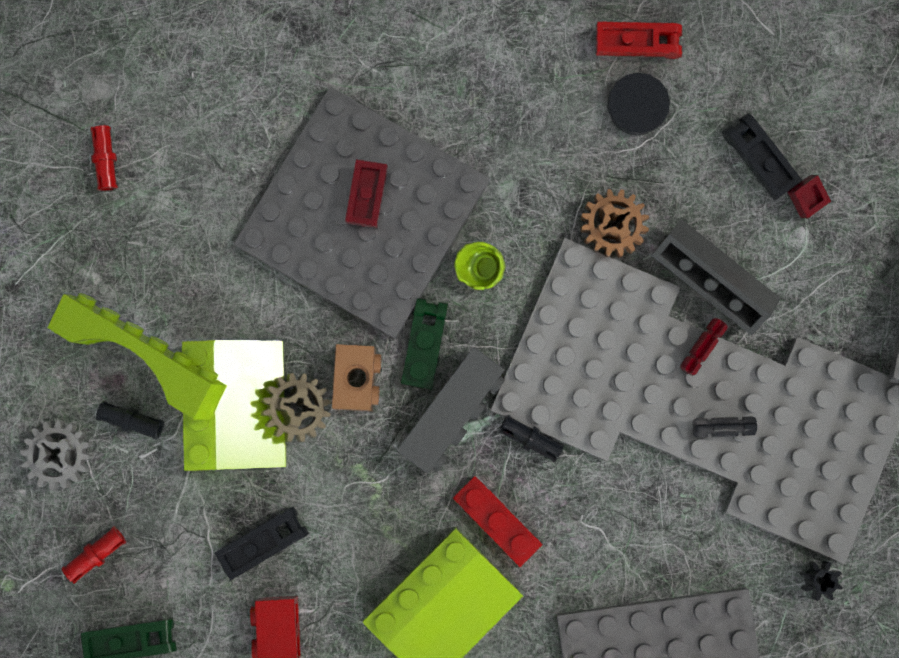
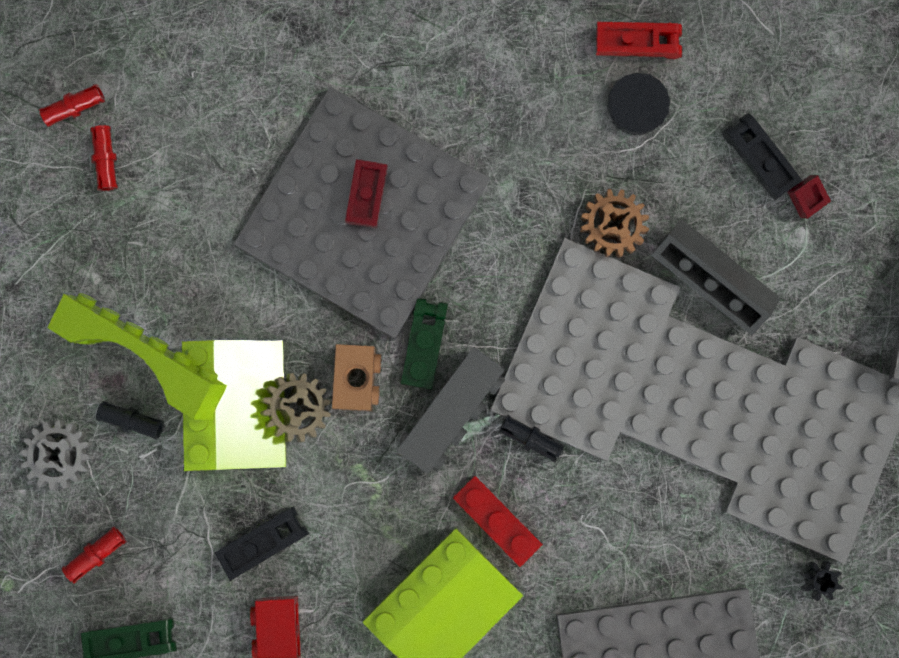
(72, 105): none -> red pin
(479, 265): lime hair -> none
(703, 346): dark red axle -> none
(724, 426): black axle -> none

